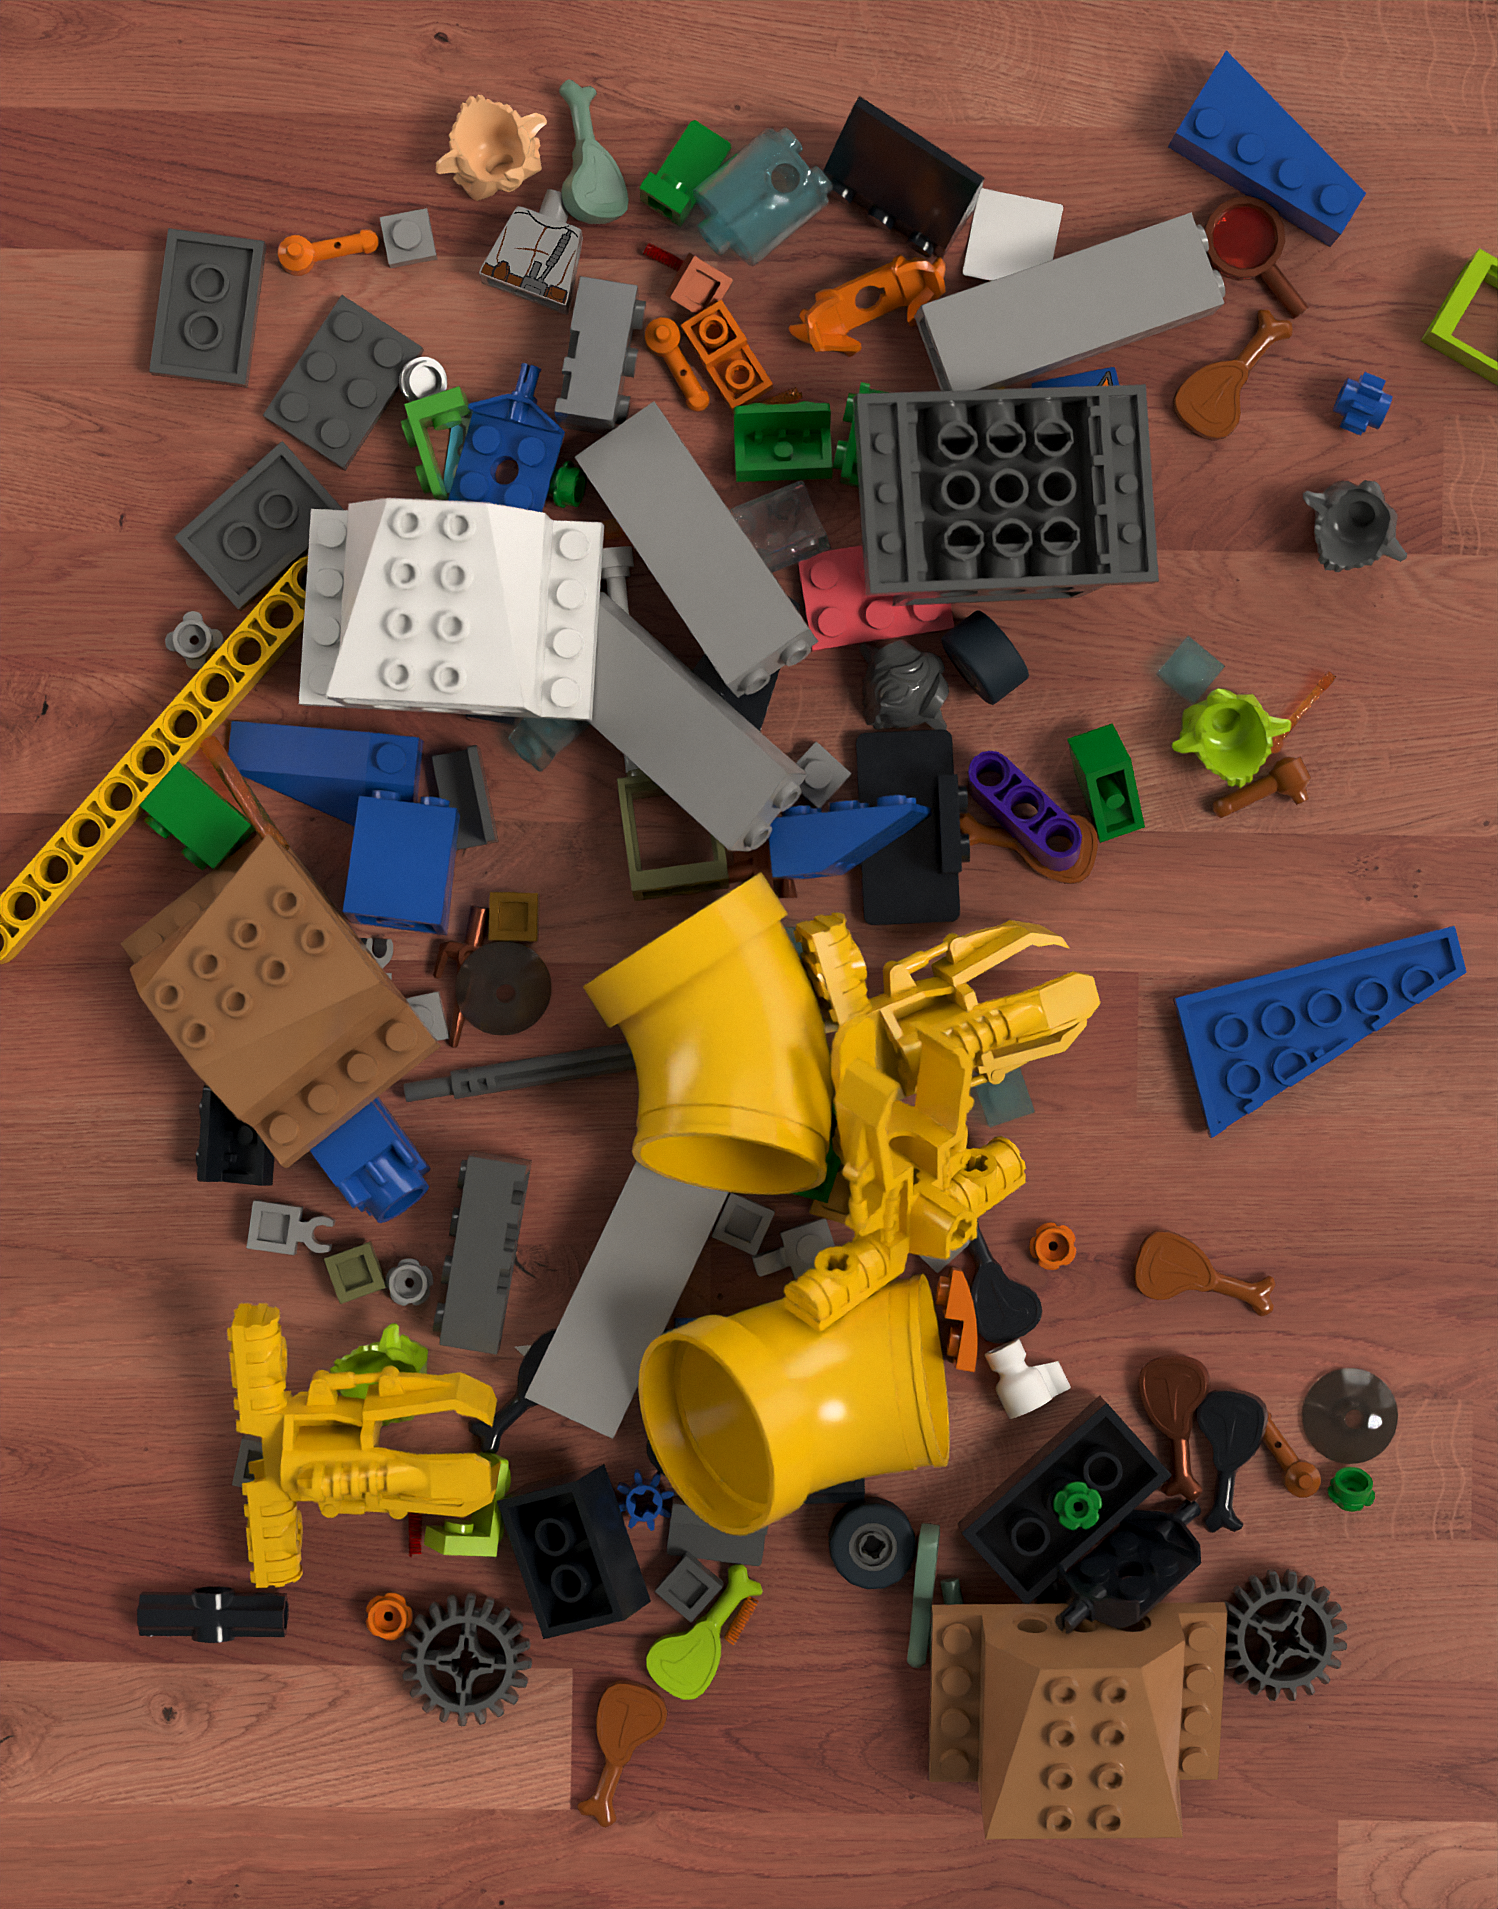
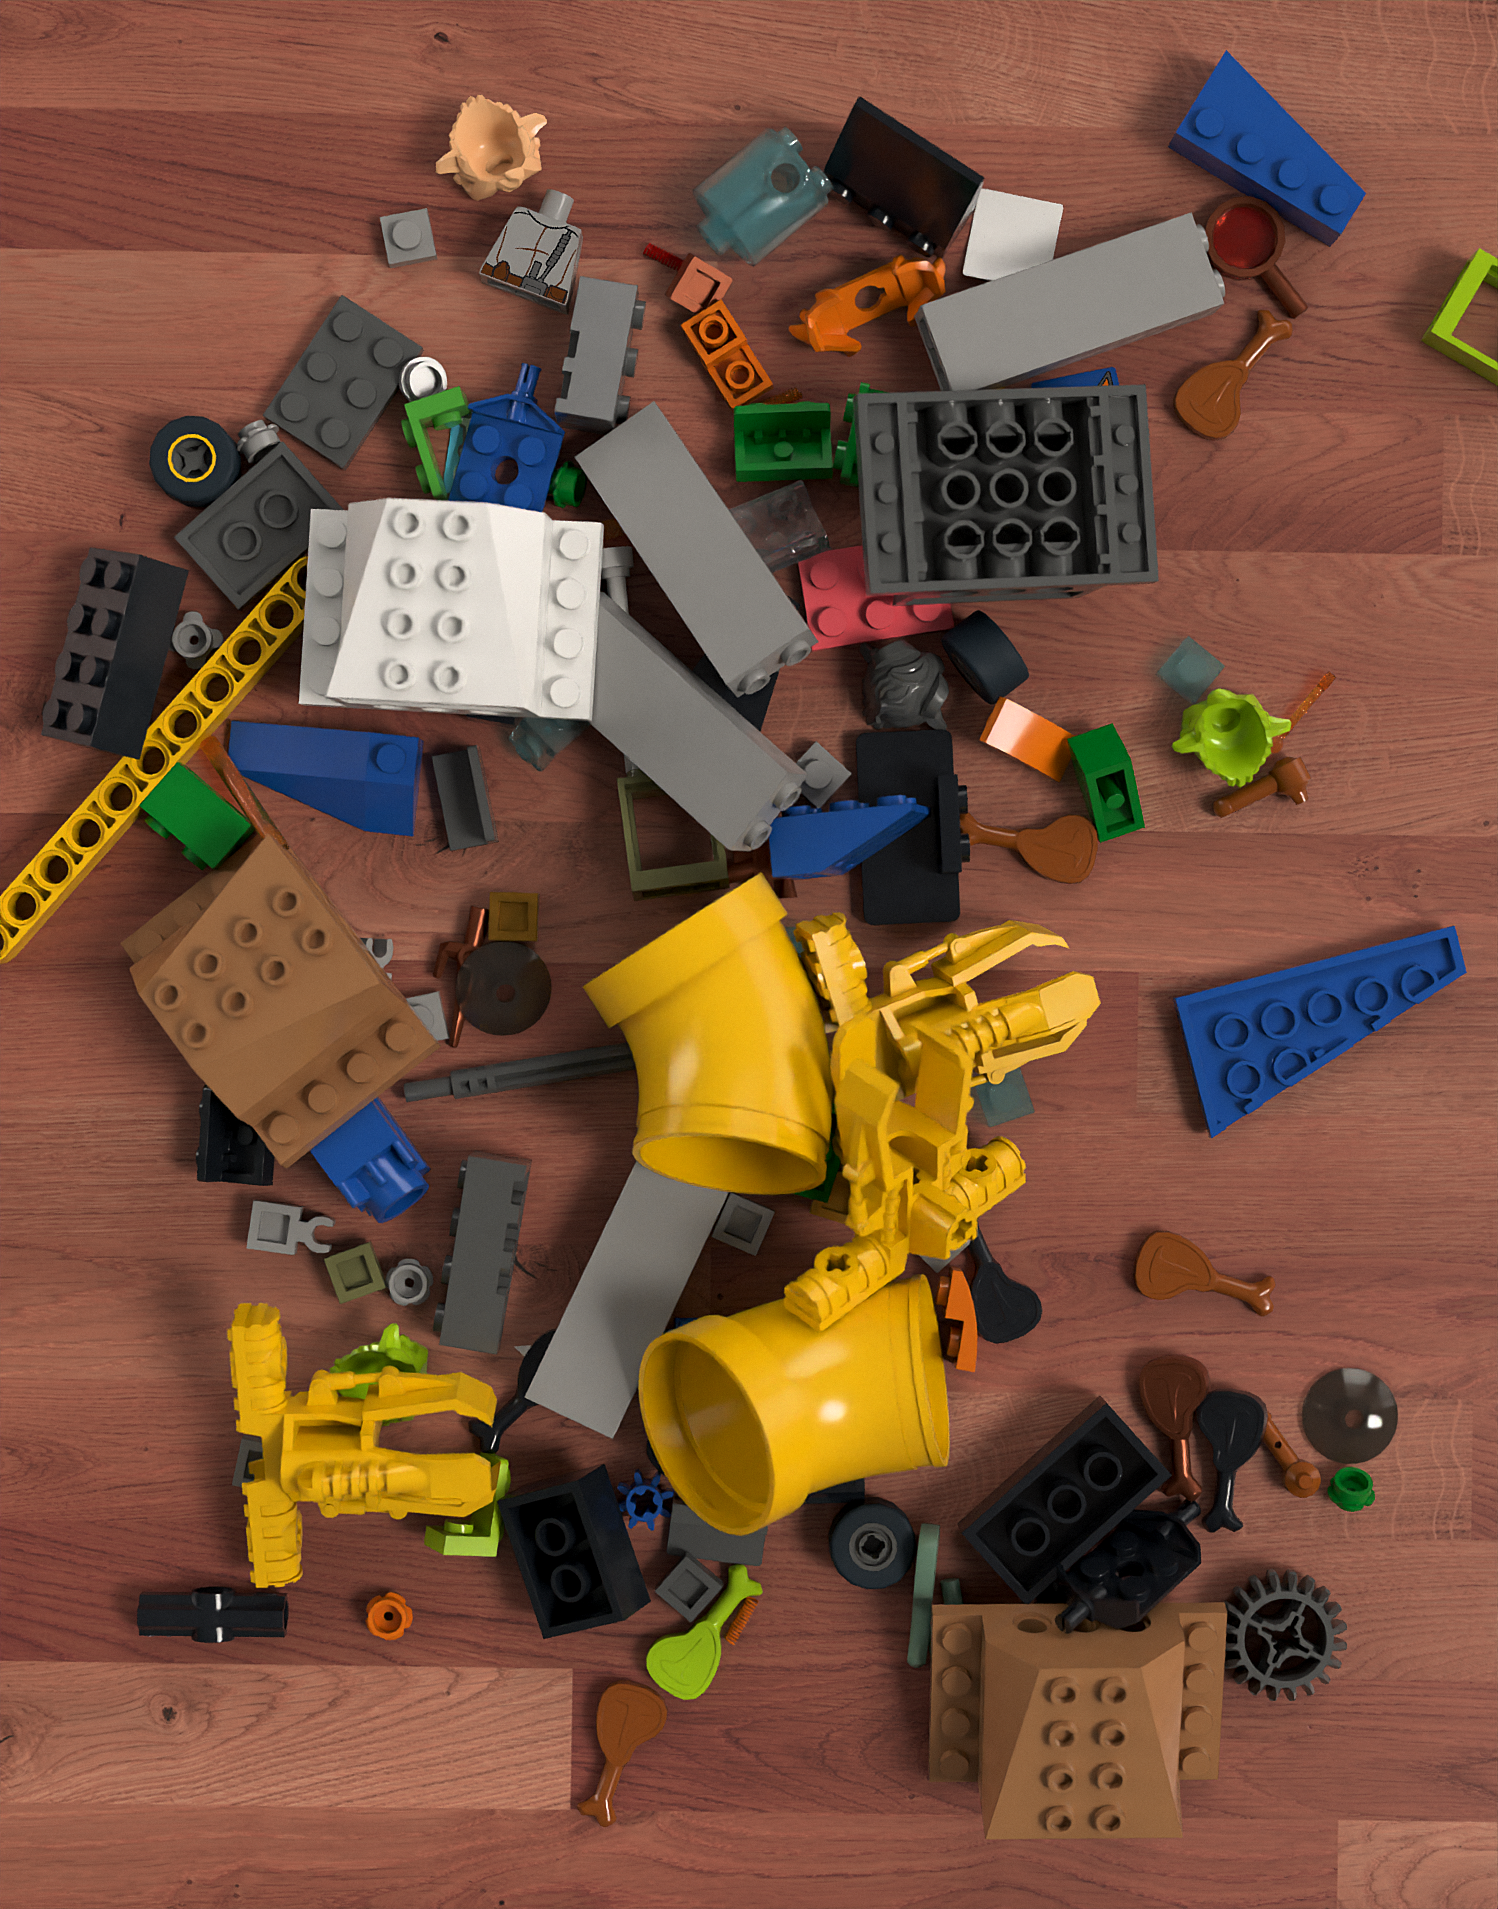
(114, 652): none -> black brick
(181, 449): none -> black wheel
(208, 308): dark grey plate -> none
(257, 440): none -> light grey plate
(299, 255): orange piece -> none
(402, 863): blue slope -> none
(417, 1534): red leg -> none
(444, 1659): dark grey gear -> none
(595, 185): sand green piece -> none
(663, 340): orange piece -> none
(689, 163): green bracket -> none
(798, 1249): light grey plate -> none
(1018, 789): dark purple beam -> none
(1021, 1386): white piece -> none
(1027, 739): none -> orange slope
(1040, 1246): orange plate -> none
(1074, 1493): green plate -> none
(1353, 525): dark grey hair -> none
(1362, 403): blue gear -> none

